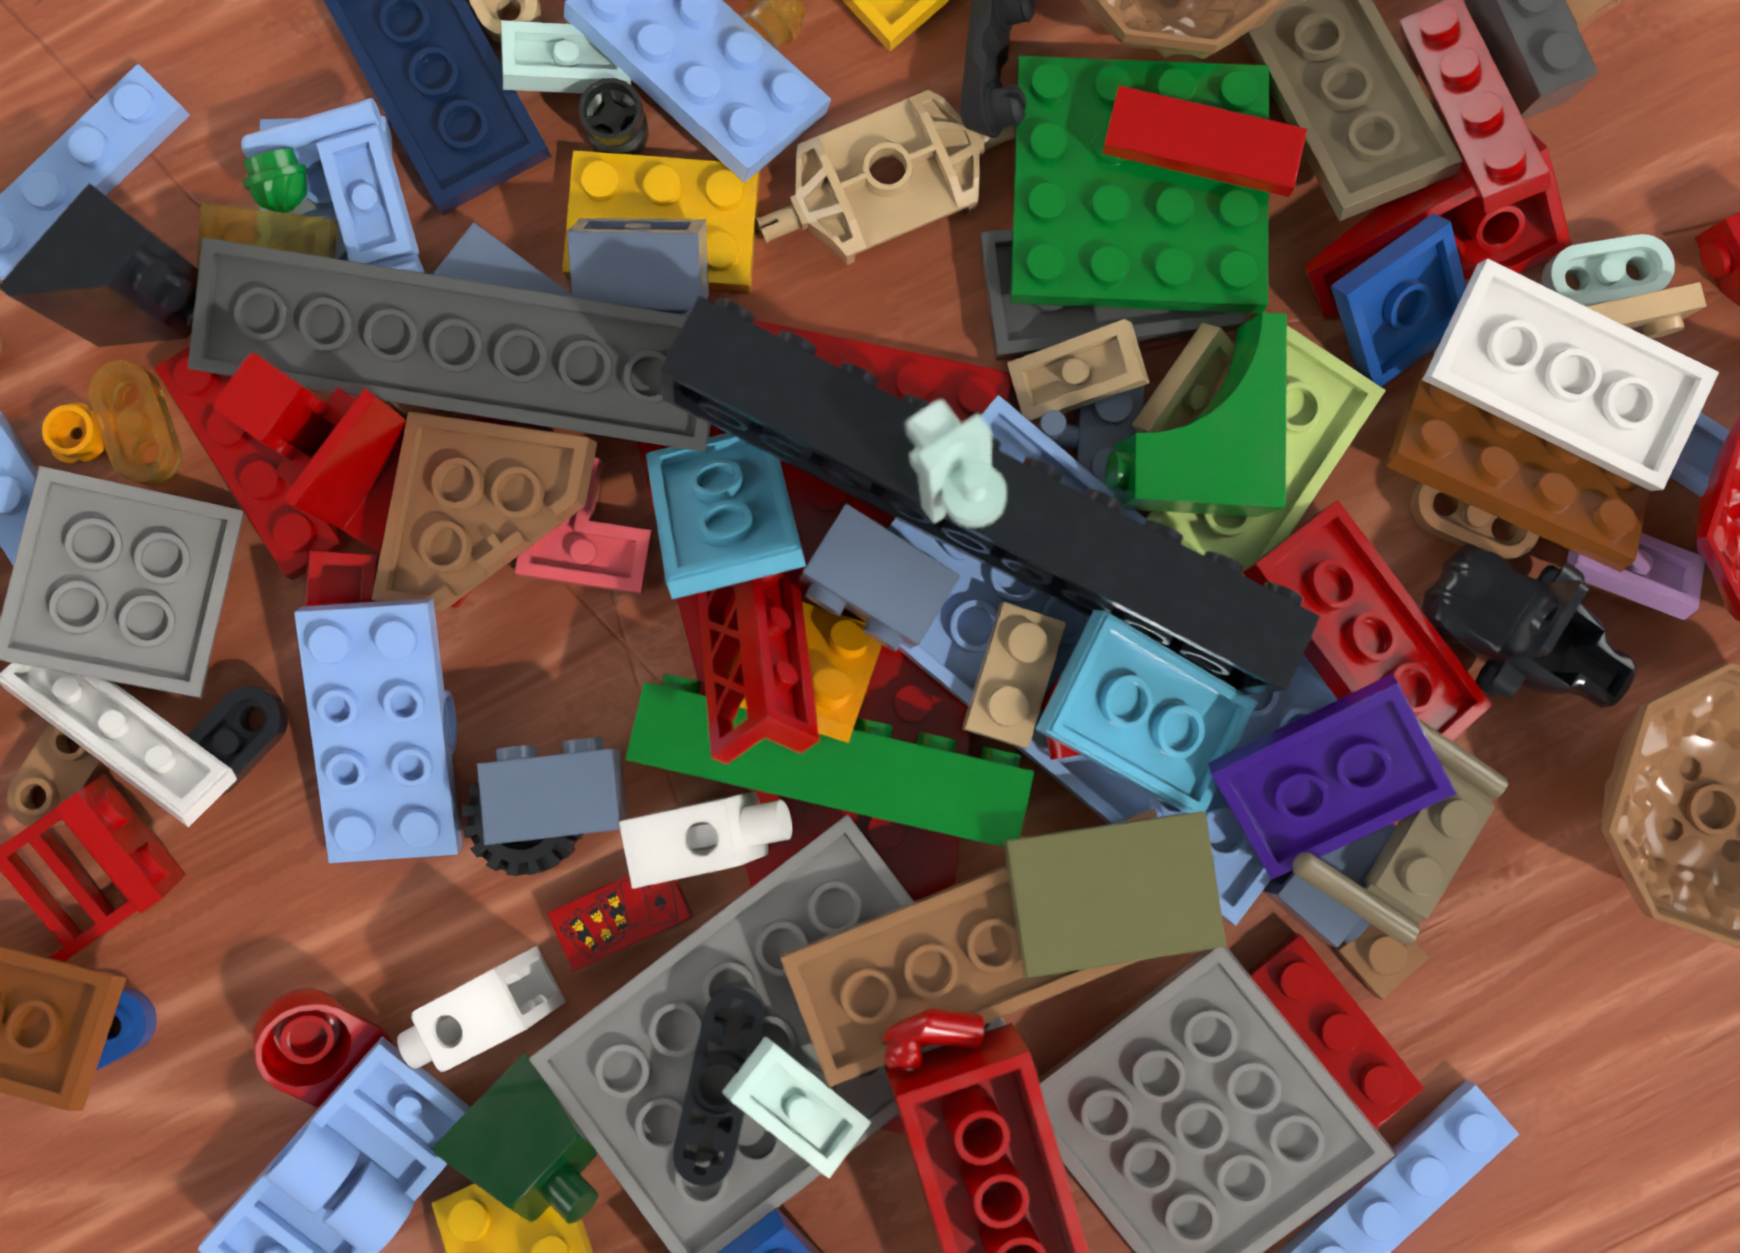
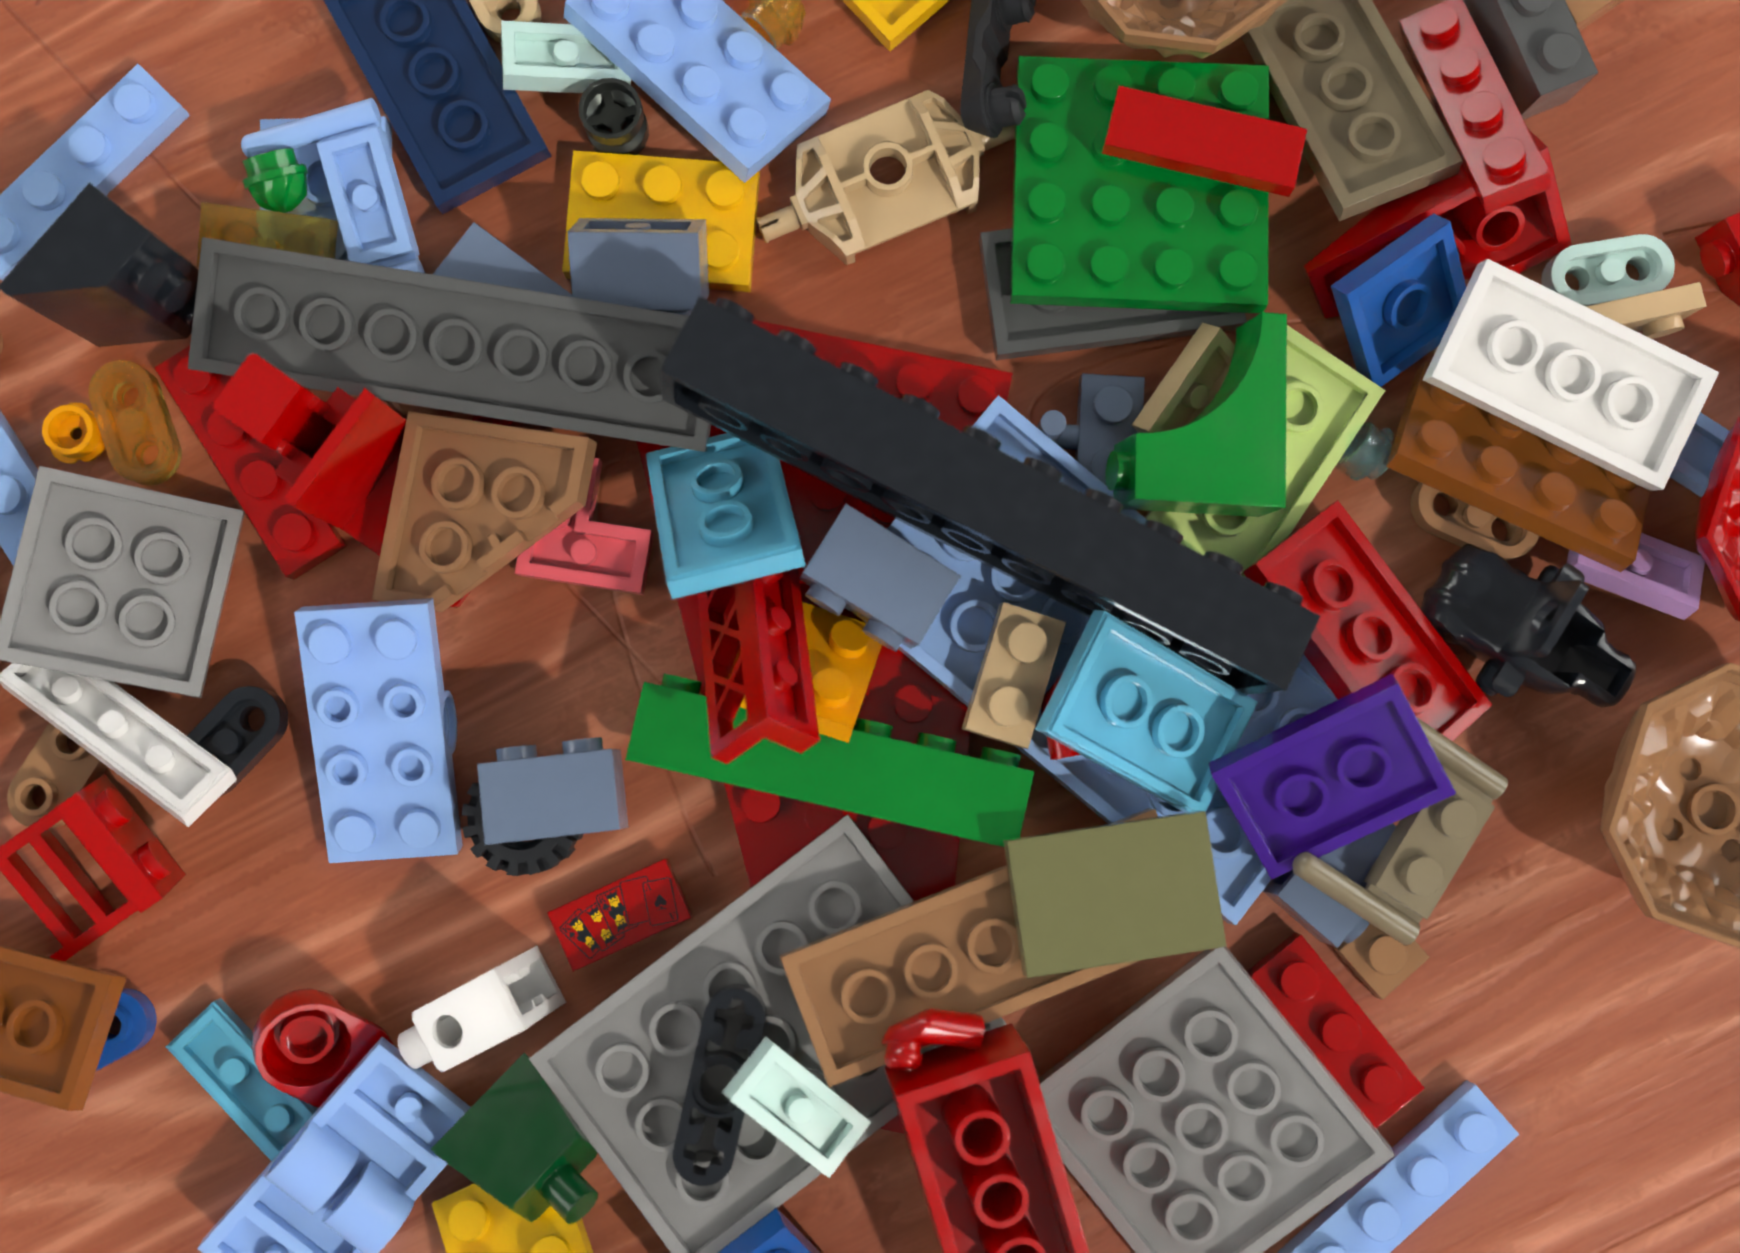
(221, 1059): none -> medium azure tile
(339, 577): red plate -> none
(702, 837): white torso -> none
(955, 467): light aqua hips -> none
(1079, 371): tan plate -> none
(1368, 452): none -> clear light blue plate

